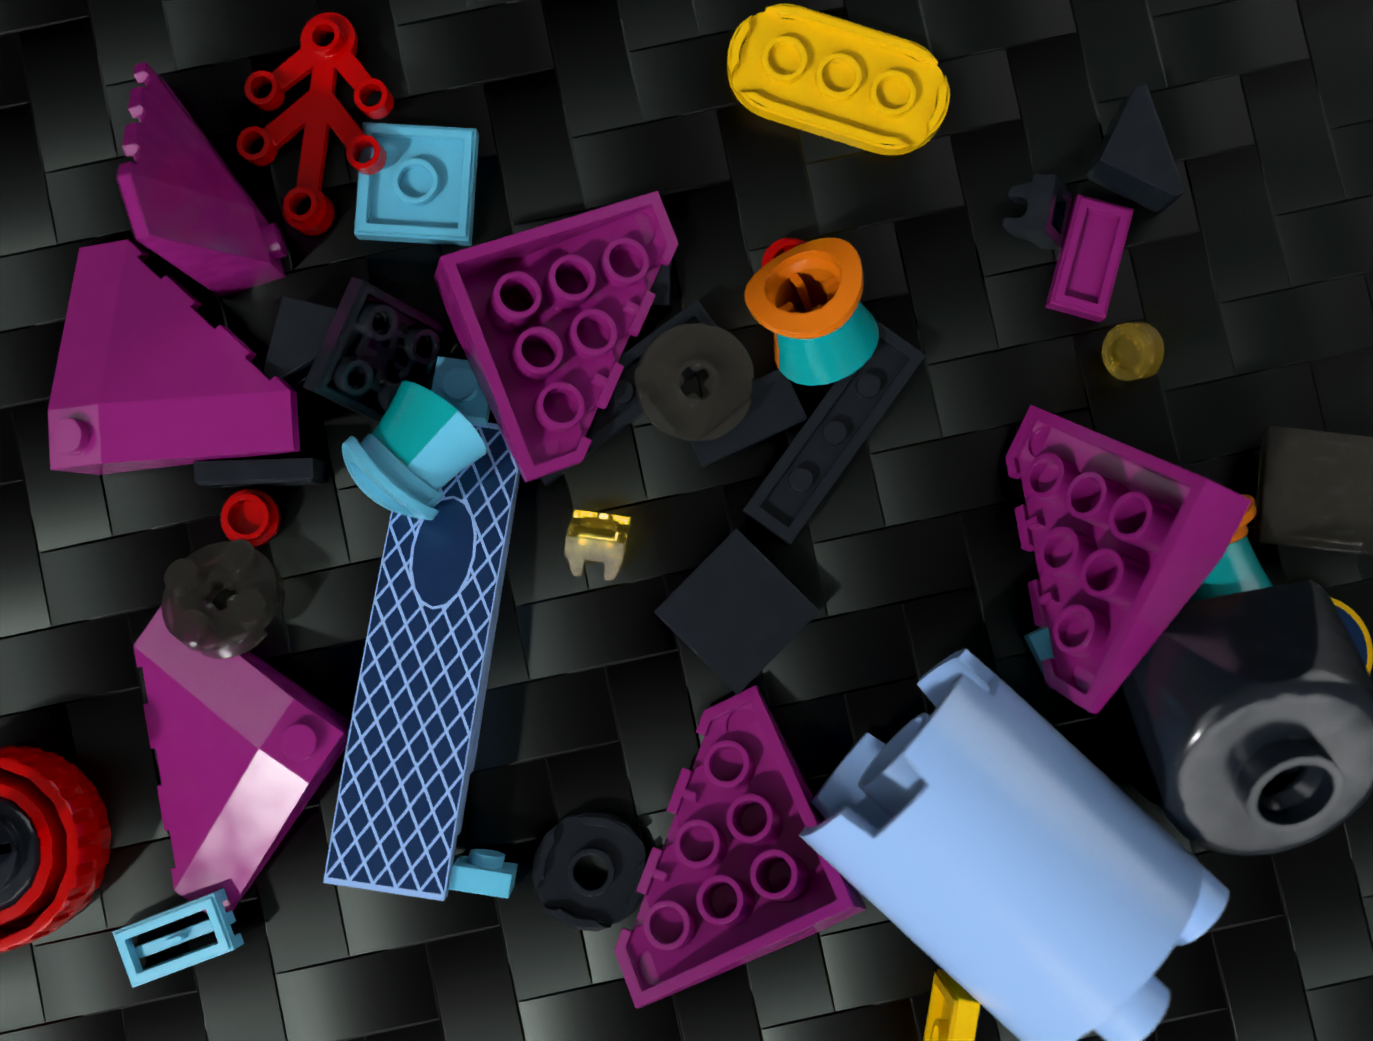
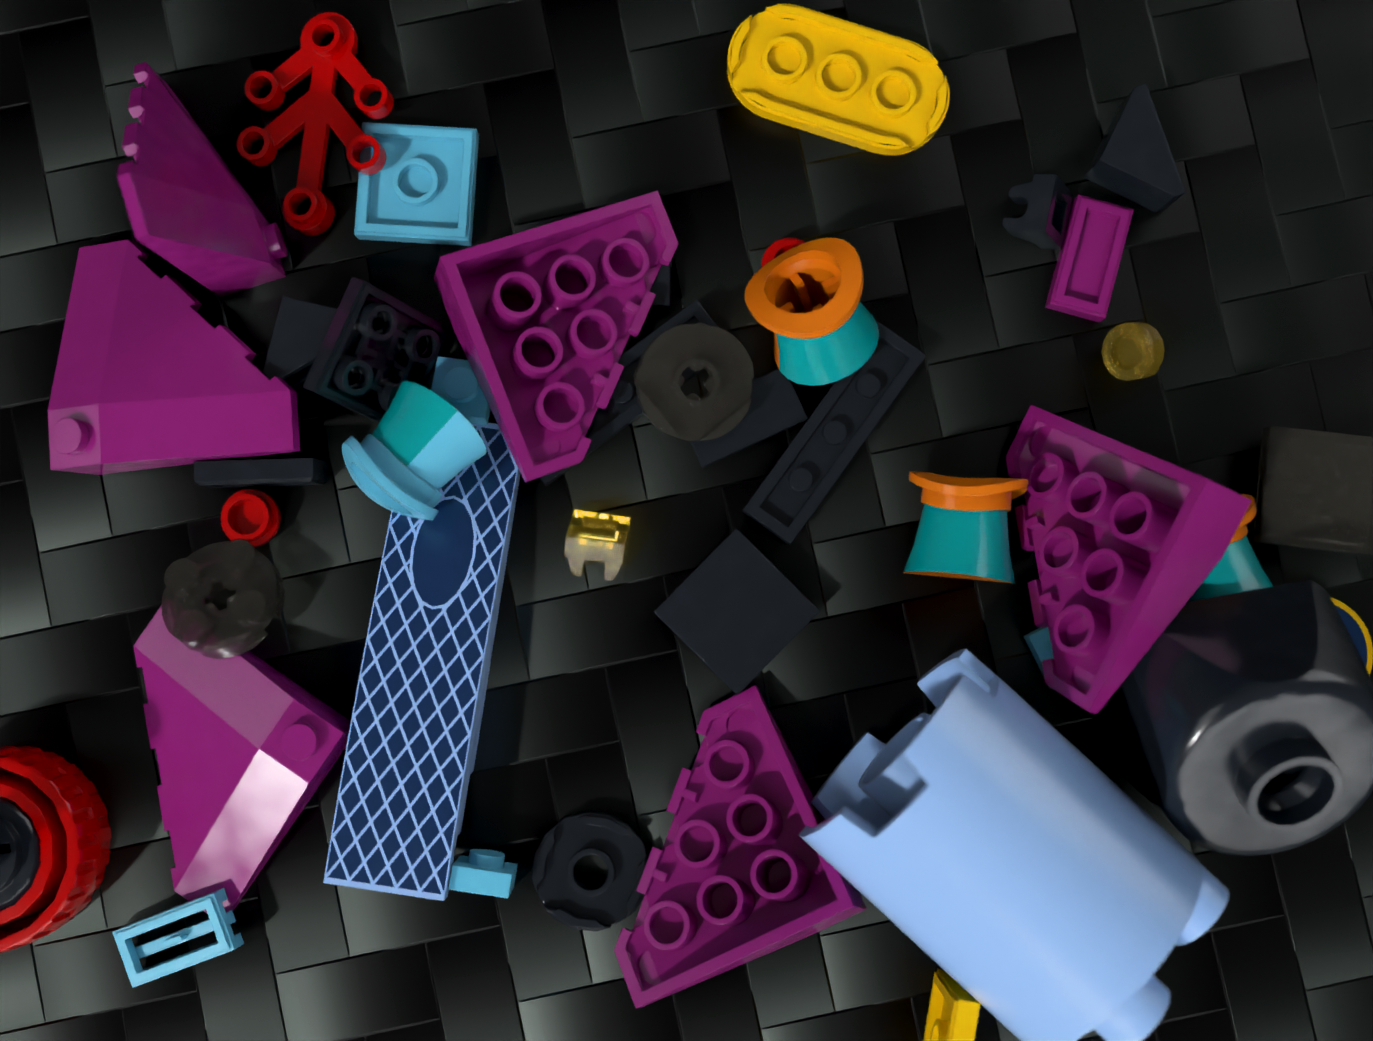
(964, 527): none -> teal hat

